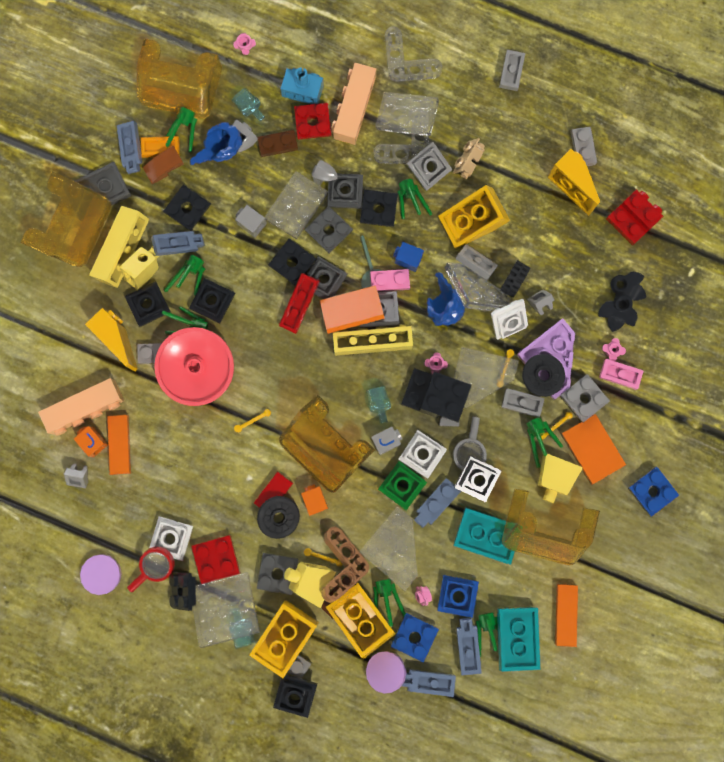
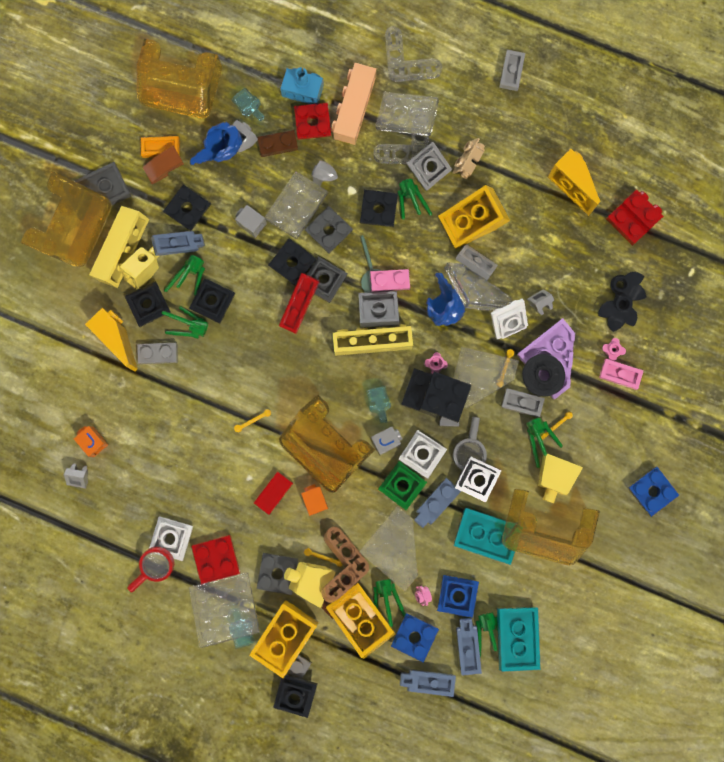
(81, 407): light nougat brick -> none
(100, 574): lavender tile -> none
(119, 444): orange tile -> none
(129, 146): sand blue hinge -> none
(183, 591): black piece -> none
(185, 118): green plant -> none
(194, 366): coral dish -> none
(244, 38): bright pink plate -> none
(266, 517): black wheel -> none
(351, 309): orange tile -> none
(353, 198): dark grey piece -> none
(386, 672): lavender tile -> none
(408, 256): blue brick -> none
(515, 279): black tyre -> none
(566, 615): orange tile -> none
(584, 144): light grey plate -> none
(588, 387): light grey piece -> none
(593, 449): orange tile -> none

